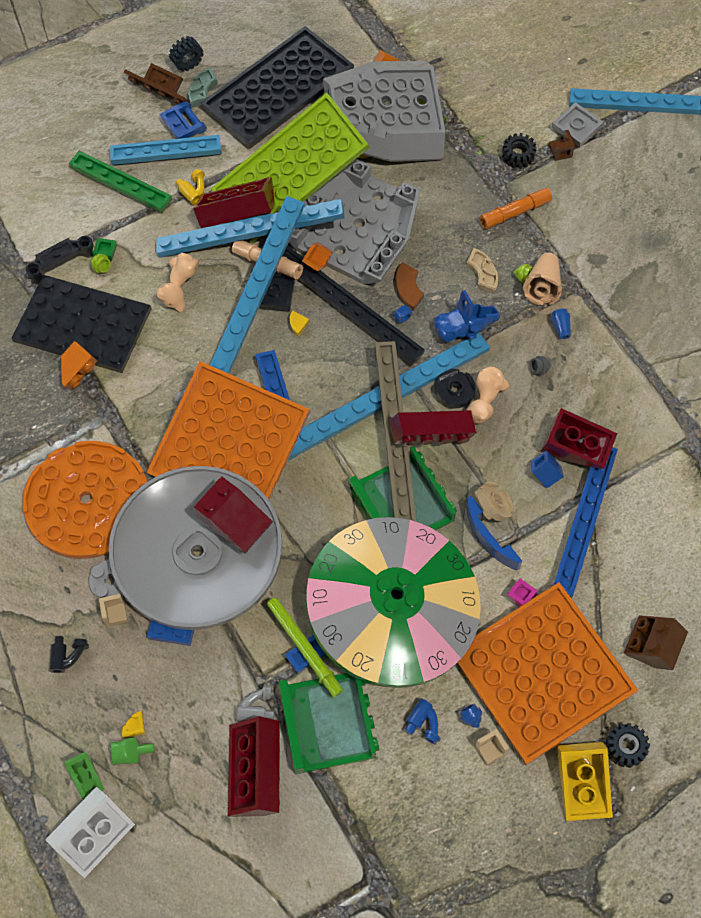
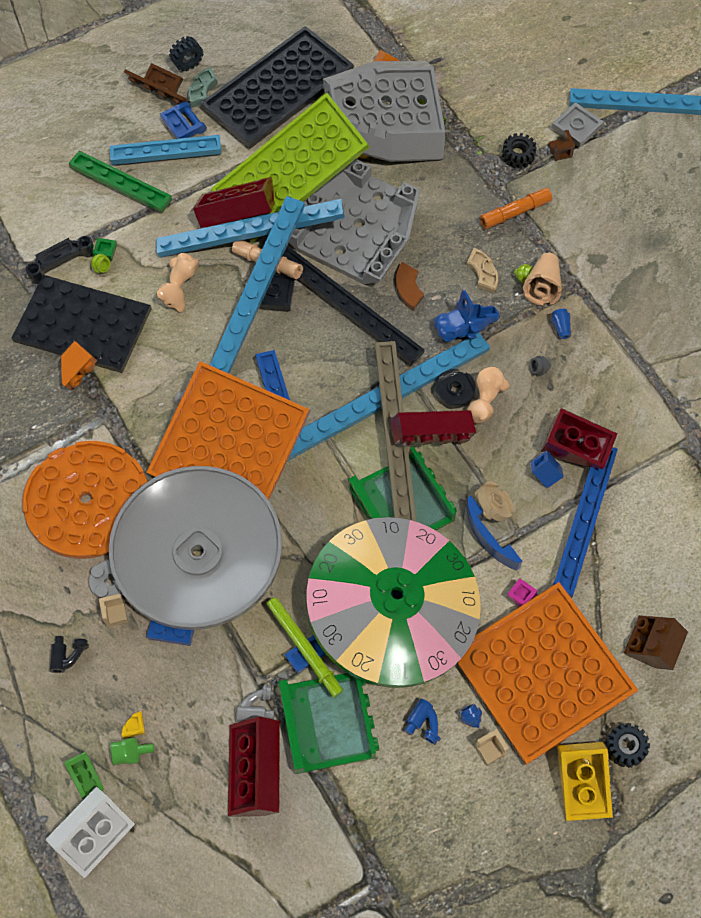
(188, 190): yellow plant -> none
(232, 515): dark red slope -> none
(298, 323): yellow tile -> none
(317, 256): orange panel -> none
(402, 314): blue axle -> none

